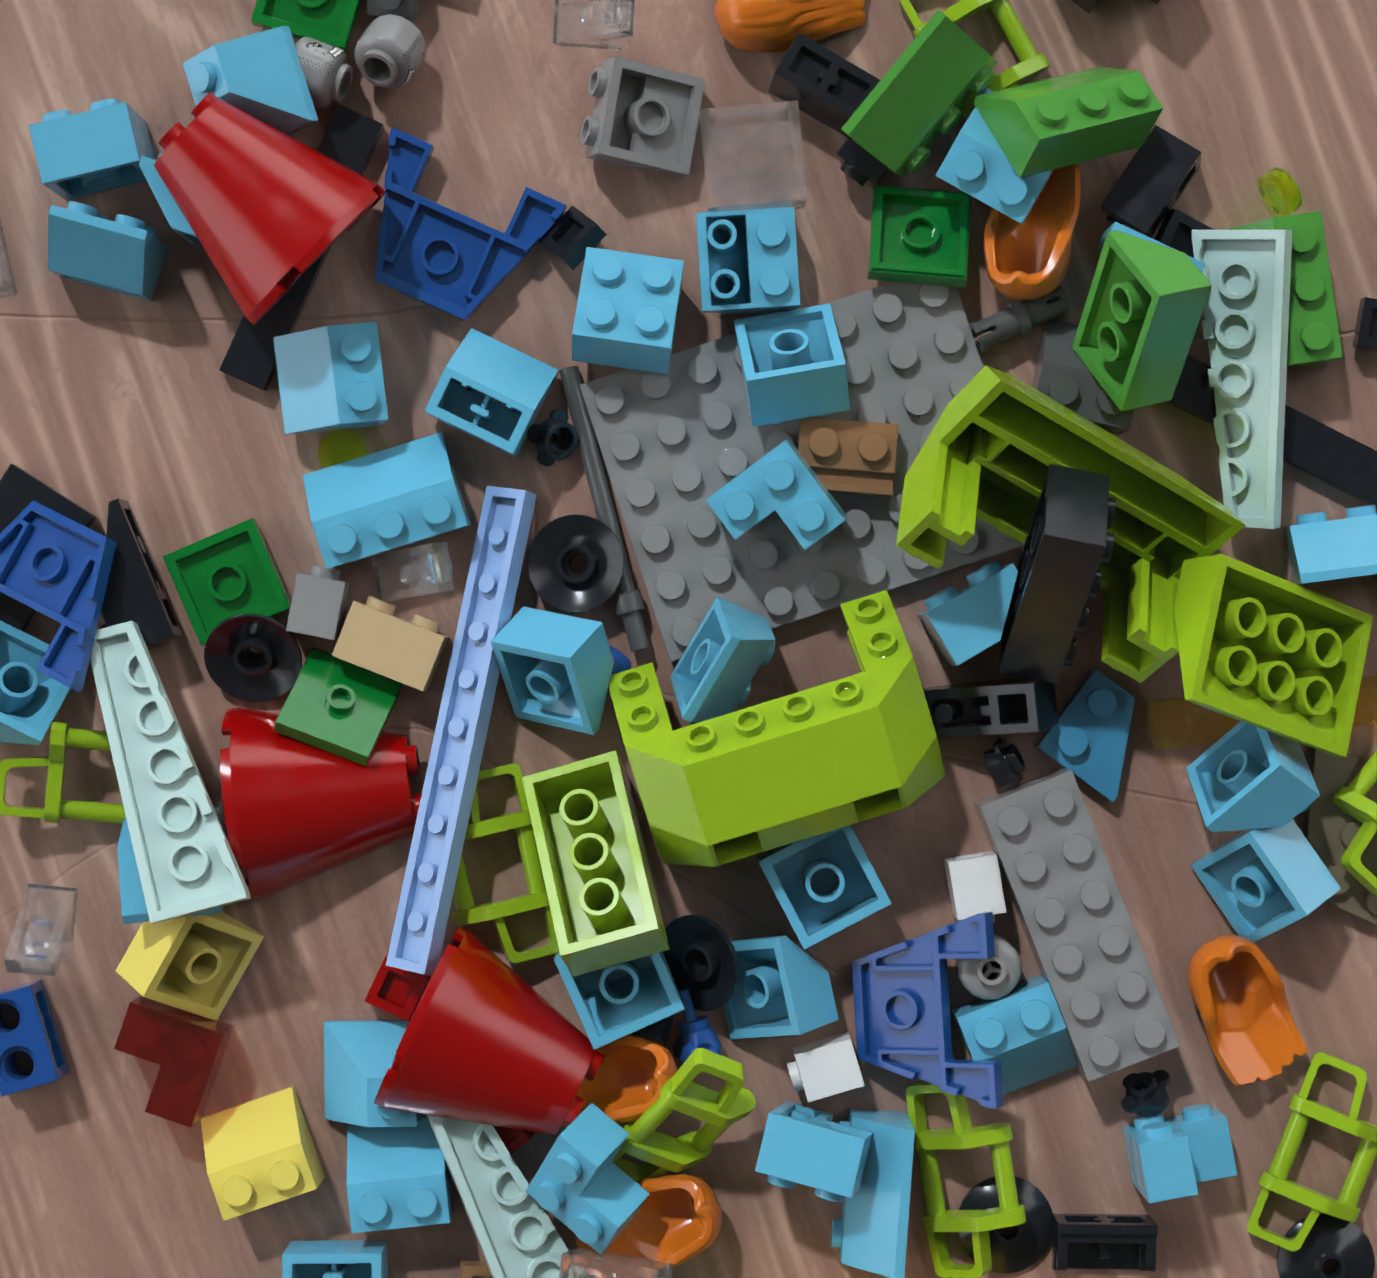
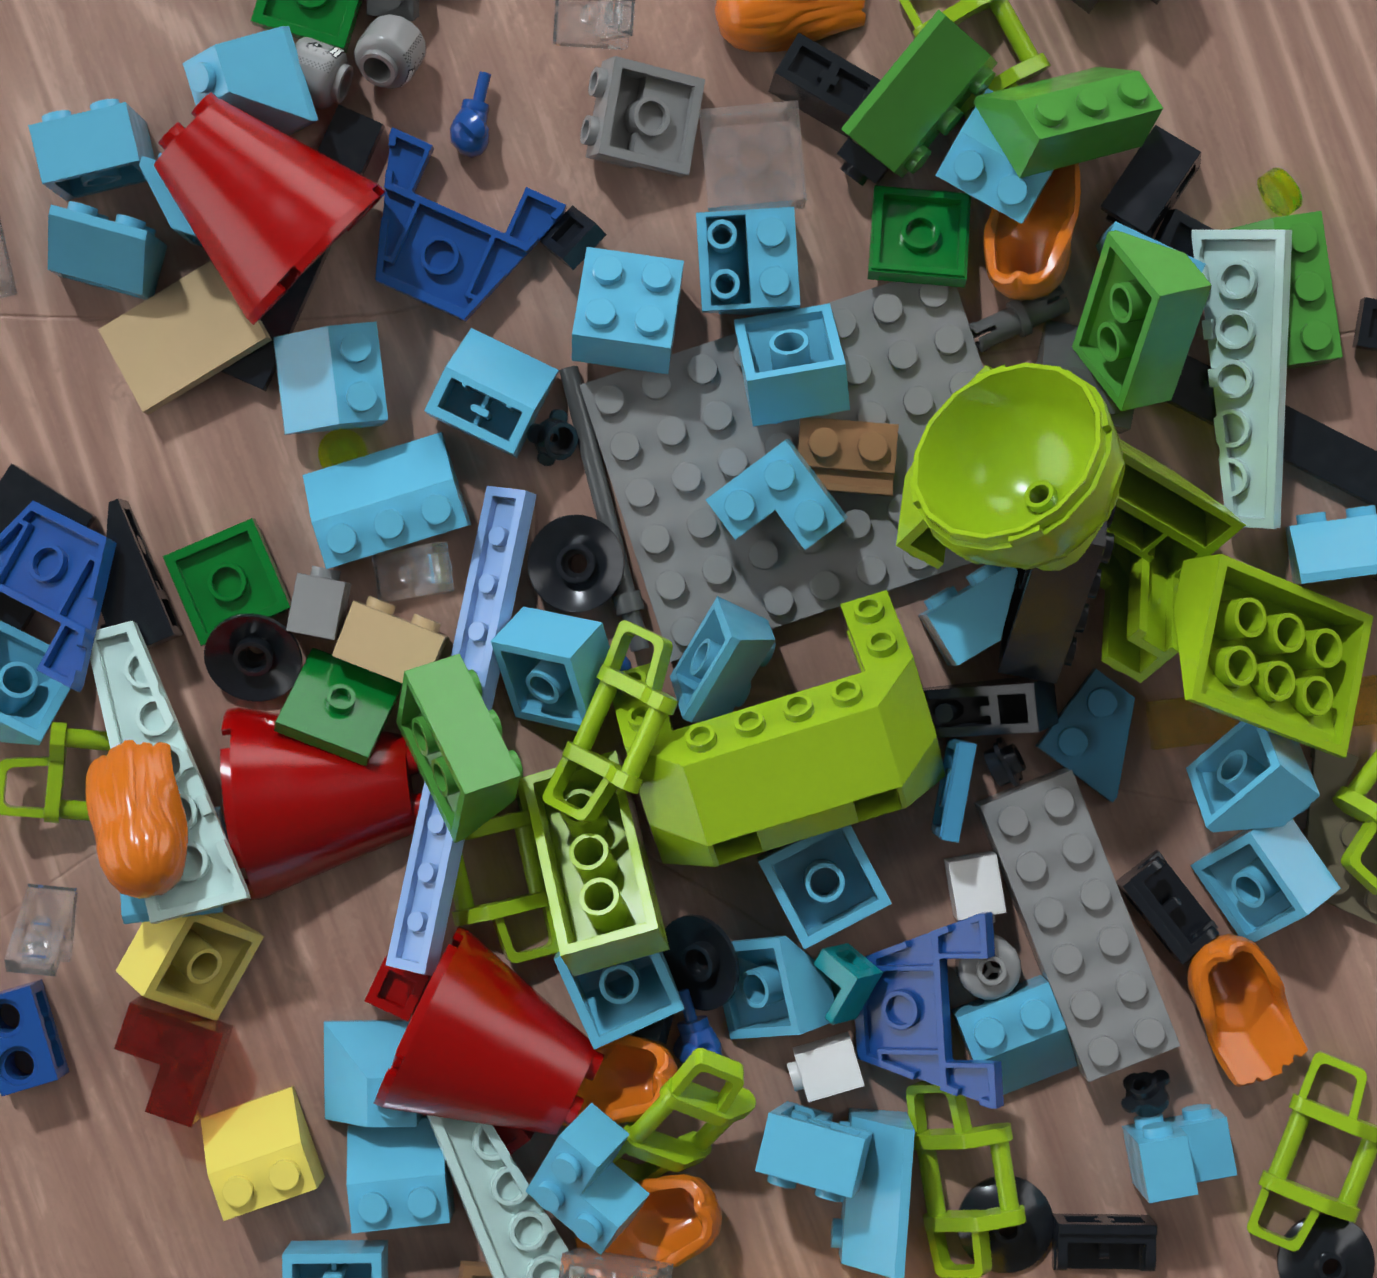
(137, 818): none -> orange hair
(181, 338): none -> tan tile
(457, 744): none -> bright green slope
(469, 128): none -> blue piece
(579, 751): none -> lime bar
(851, 980): none -> teal panel
(953, 789): none -> dark azure tile
(1019, 468): none -> lime rock
(1168, 907): none -> black hinge

